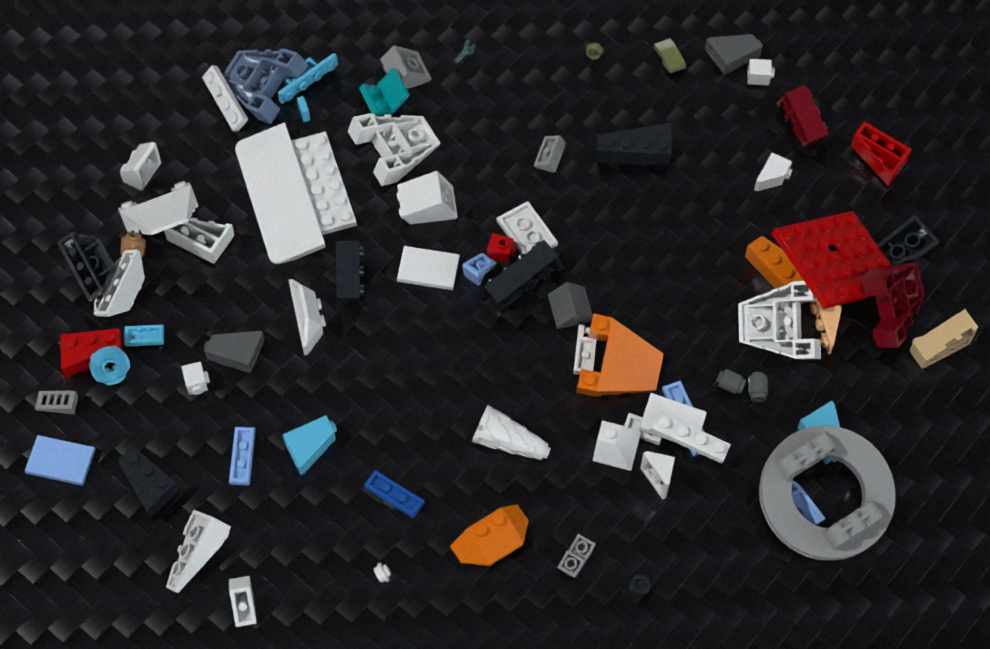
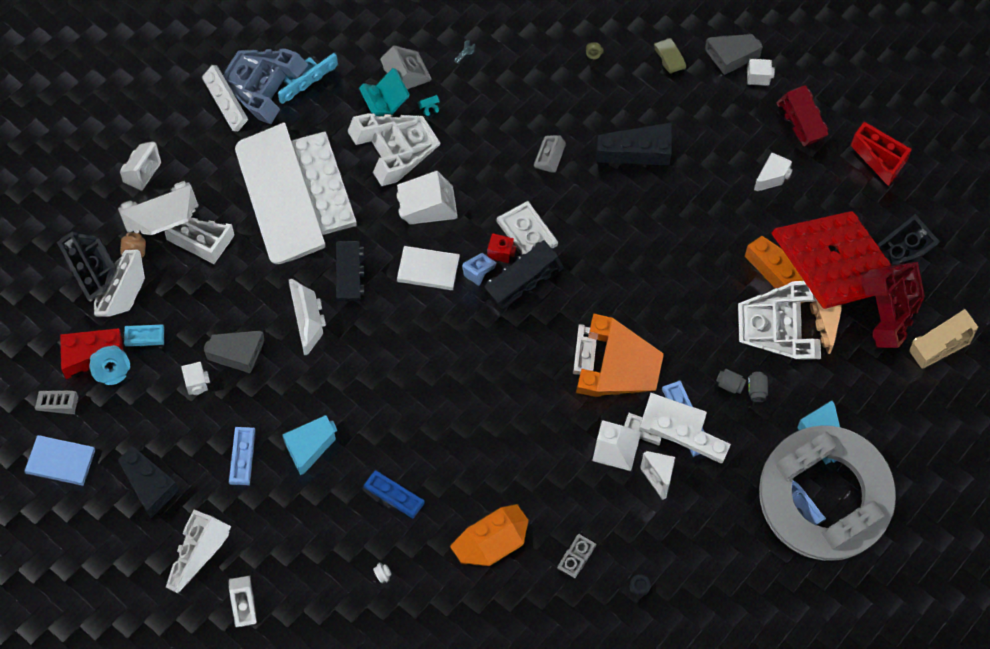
(303, 108): medium azure tile -> none
(427, 103): none -> teal tile
(502, 433): white cone -> none
(570, 305): dark grey slope -> none

